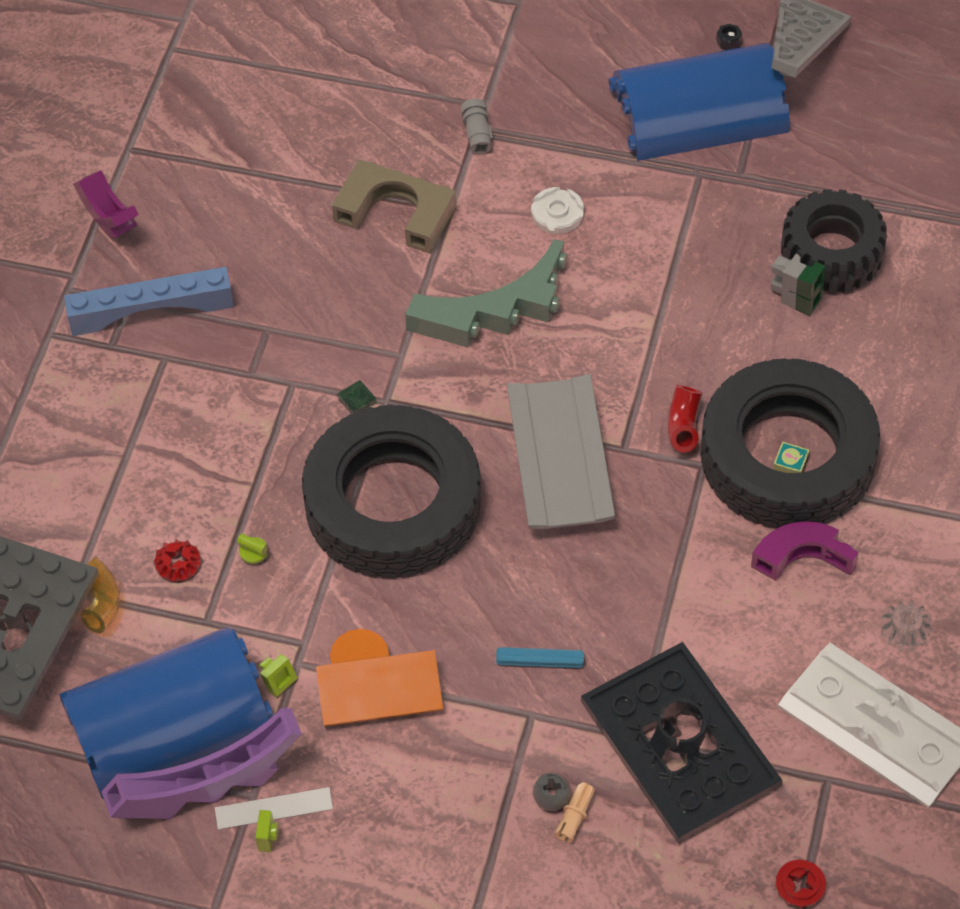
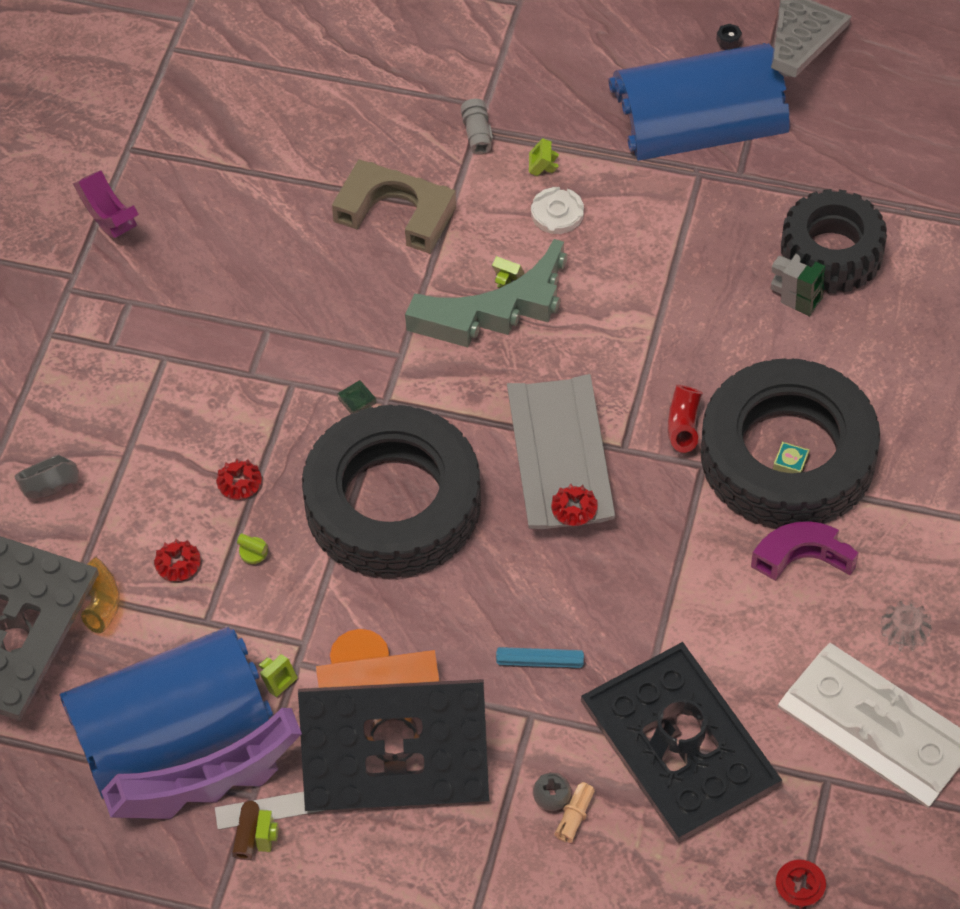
(47, 477): none -> dark grey piece
(197, 290): medium blue arch -> none
(244, 487): none -> red gear
(246, 831): none -> reddish brown bar
(337, 747): none -> black plate
(506, 271): none -> lime tile
(542, 158): none -> lime tile
(572, 515): none -> red gear

